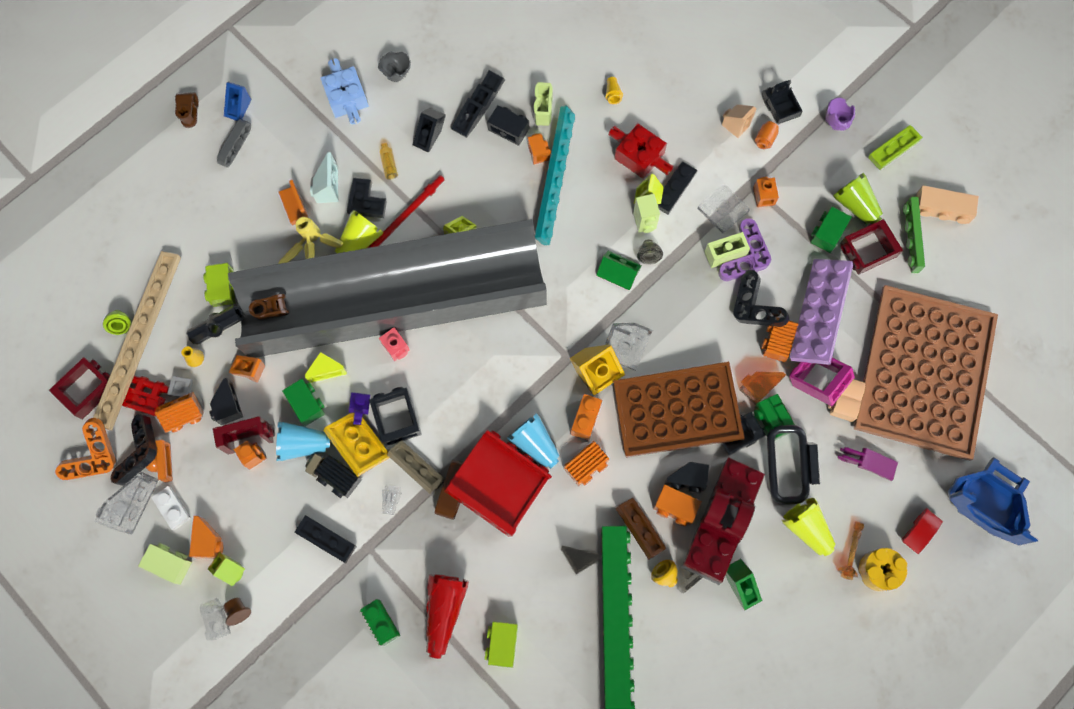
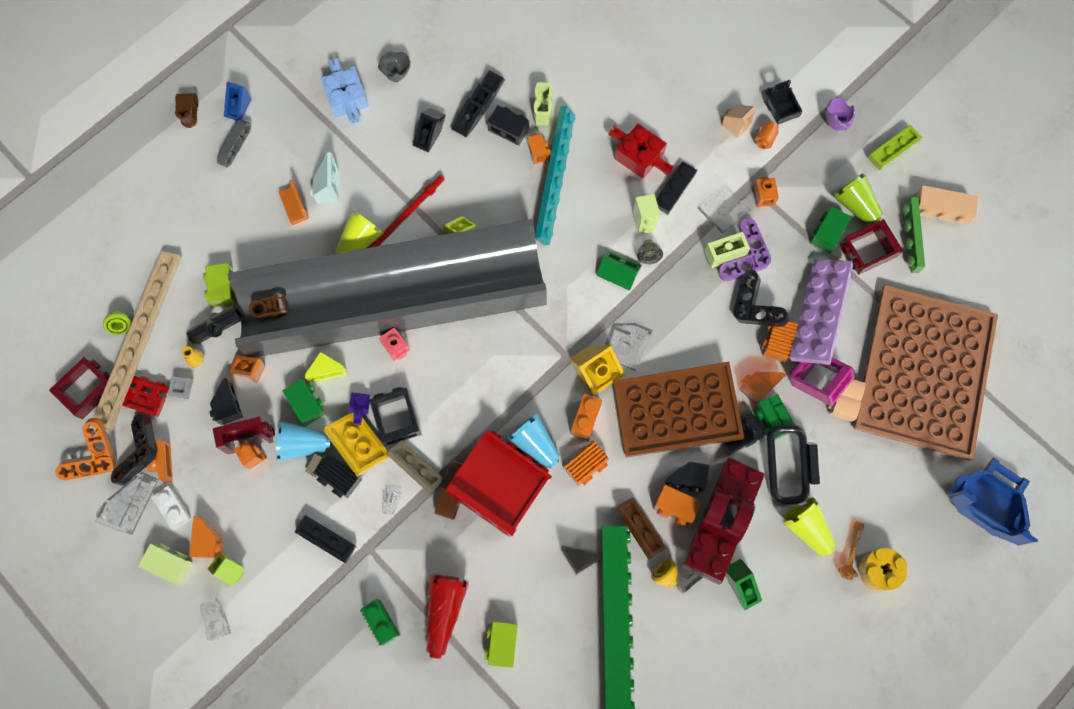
(179, 412): orange brick -> none
(235, 612): reddish brown piece -> none
(310, 233): light yellow plant -> none
(362, 202): black plate -> none
(388, 162): clear yellow cylinder -> none
(613, 91): yellow cone -> none
(650, 186): neon yellow slope -> none
(871, 462): magenta arm -> none
(923, 531): red slope -> none

